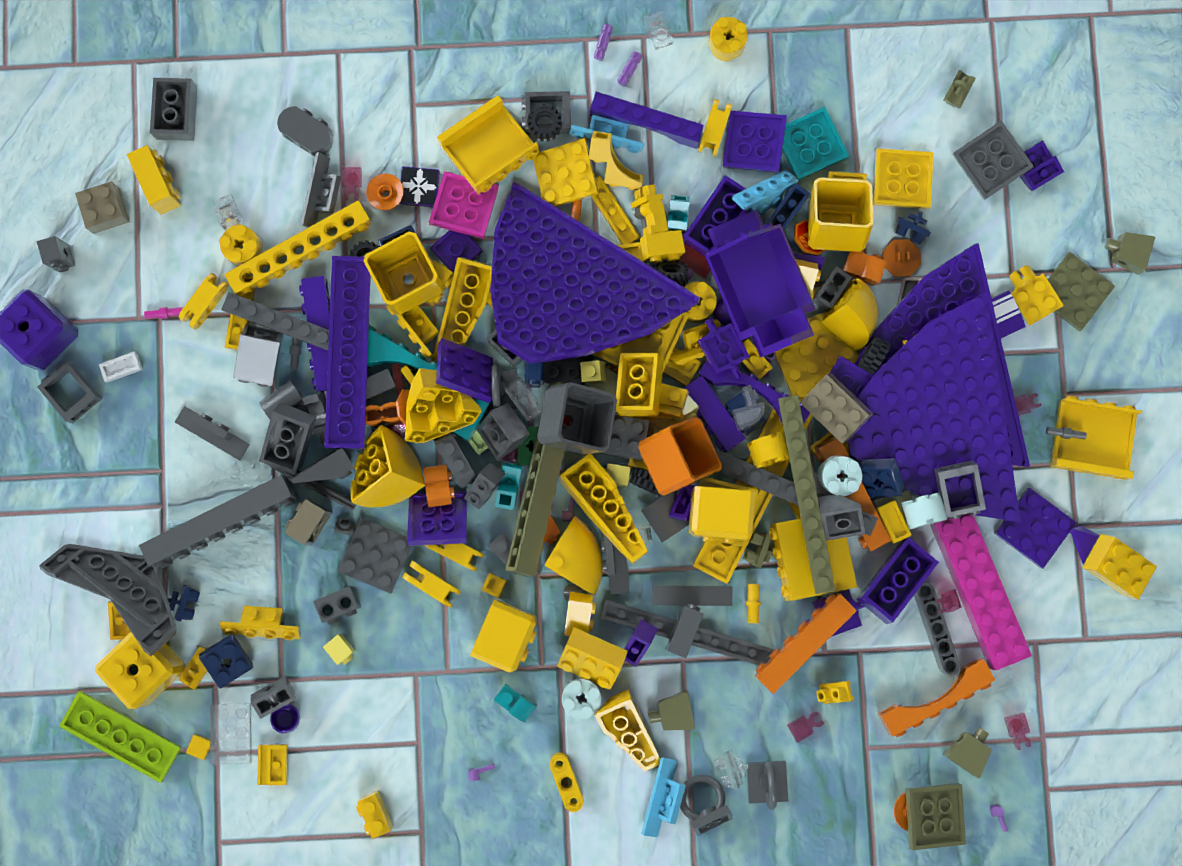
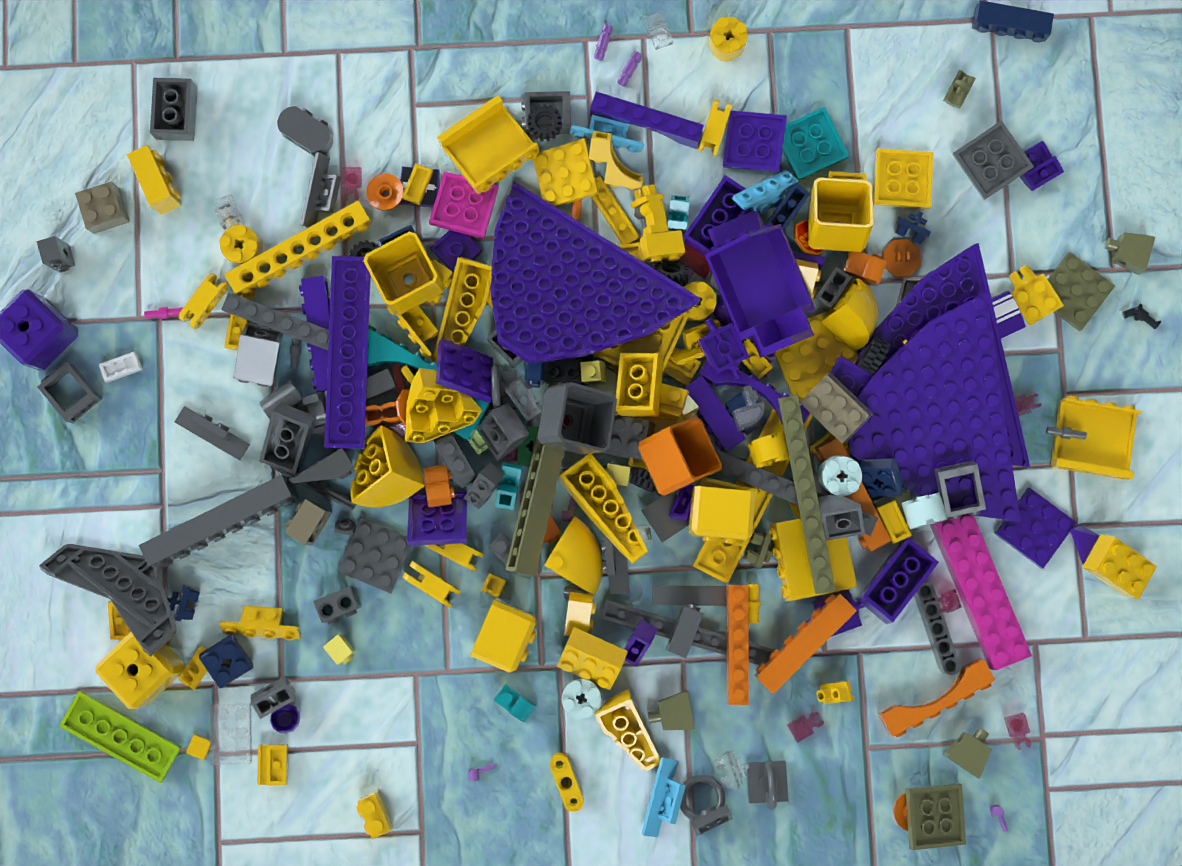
(417, 184): none -> yellow tile
(737, 645): none -> orange brick
(1012, 21): none -> dark blue brick
(1141, 314): none -> black piece

